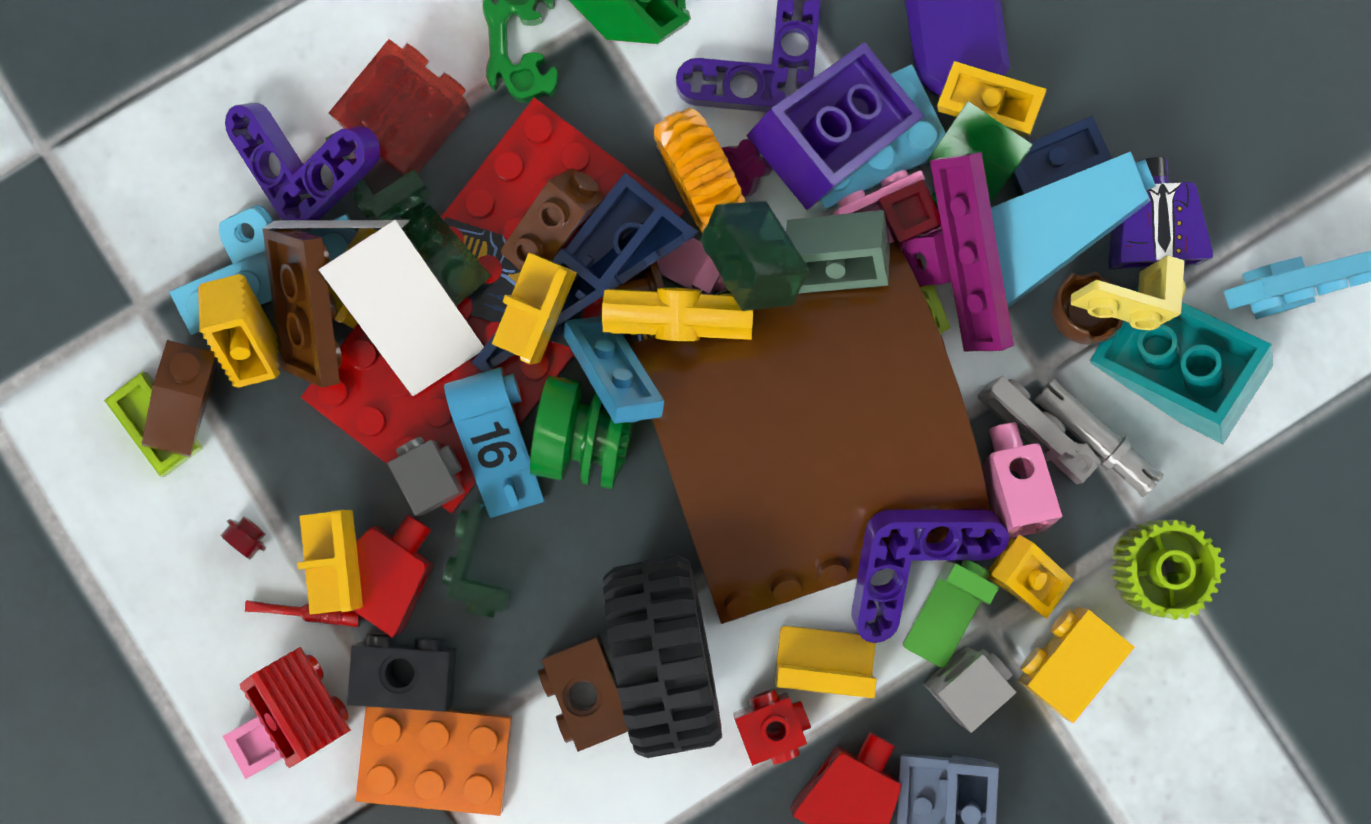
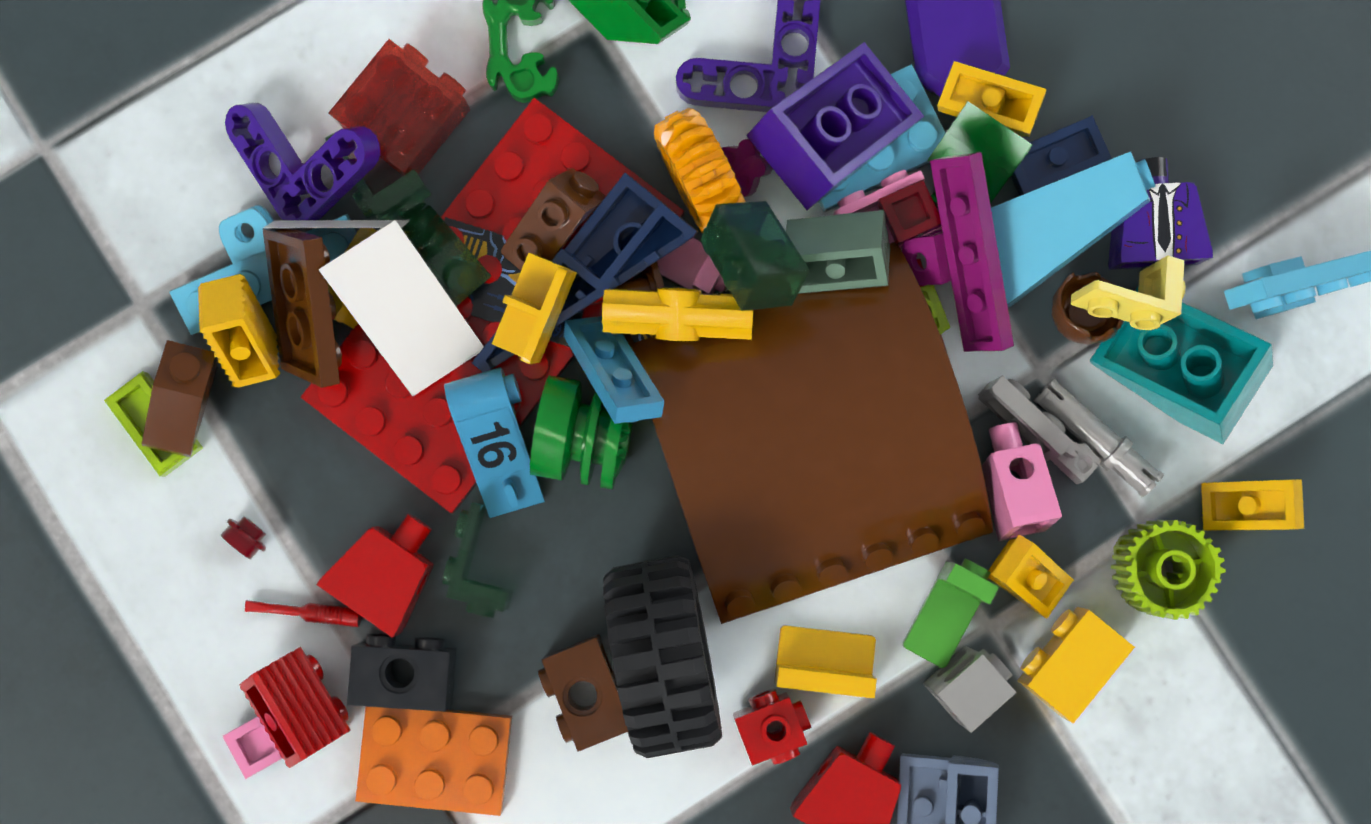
(330, 562): yellow panel -> none
(427, 474): dark grey brick -> none
(912, 546): dark purple beam -> none
(1253, 505): none -> yellow slope

